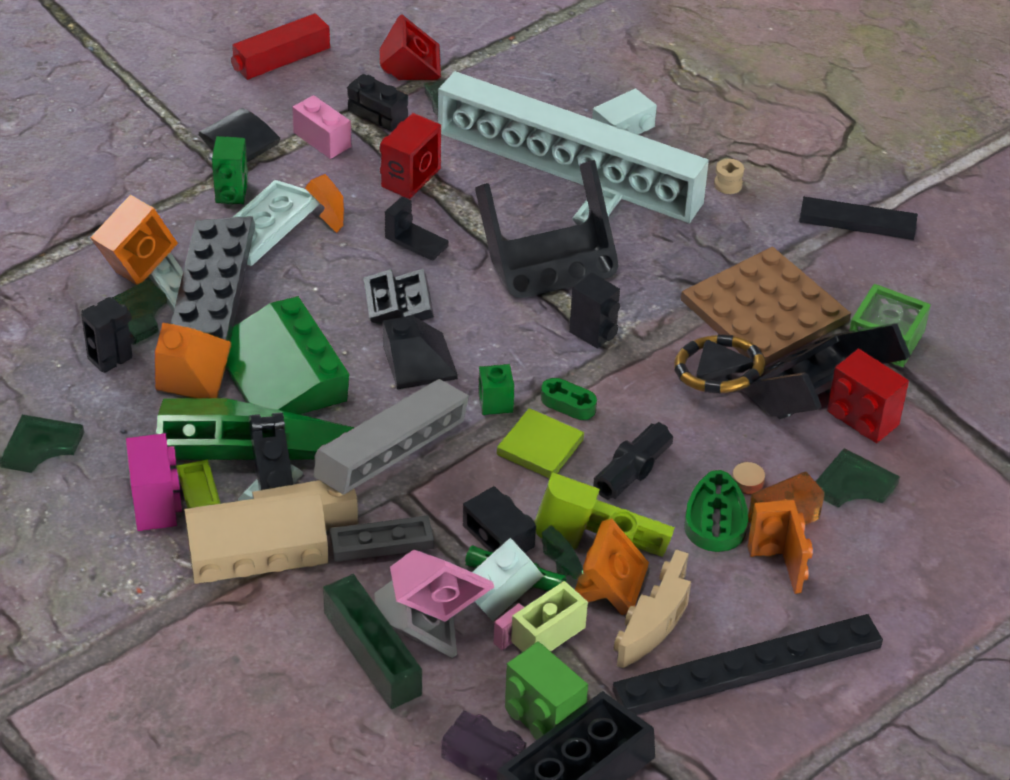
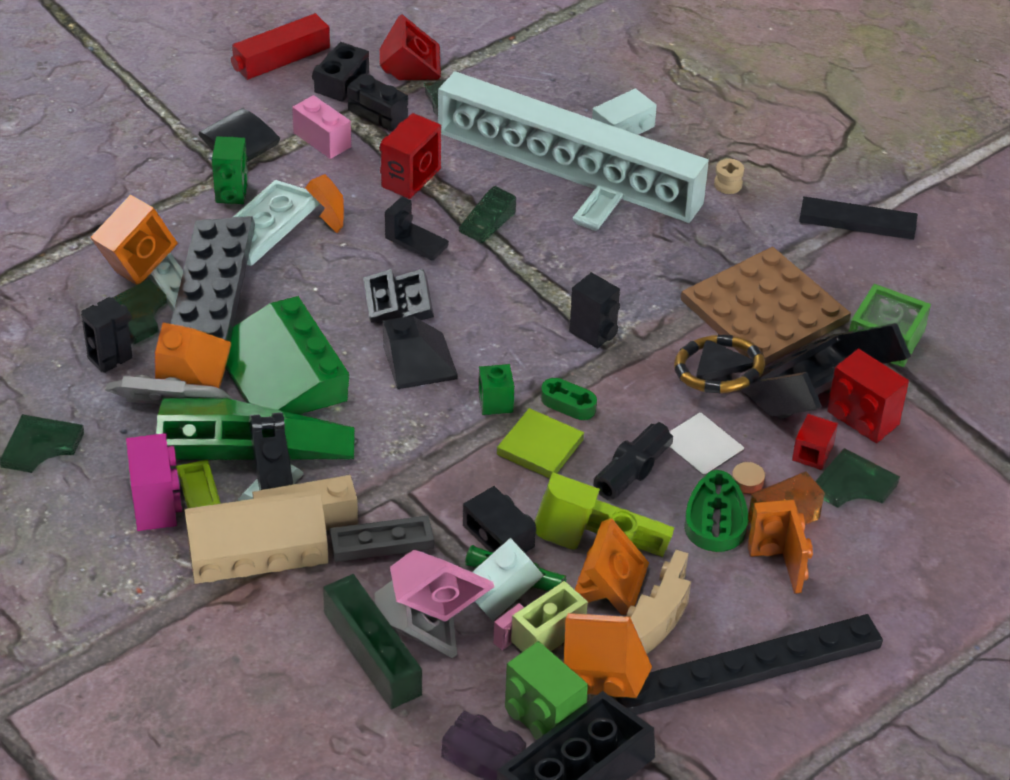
(153, 391): none -> light grey plate
(340, 69): none -> black brick
(390, 436): light grey brick -> none
(497, 200): none -> clear green slope
(555, 257): black windscreen -> none
(561, 552): clear green slope -> none
(606, 654): none -> orange slope
(703, 443): none -> white sticker
(814, 441): none -> red brick

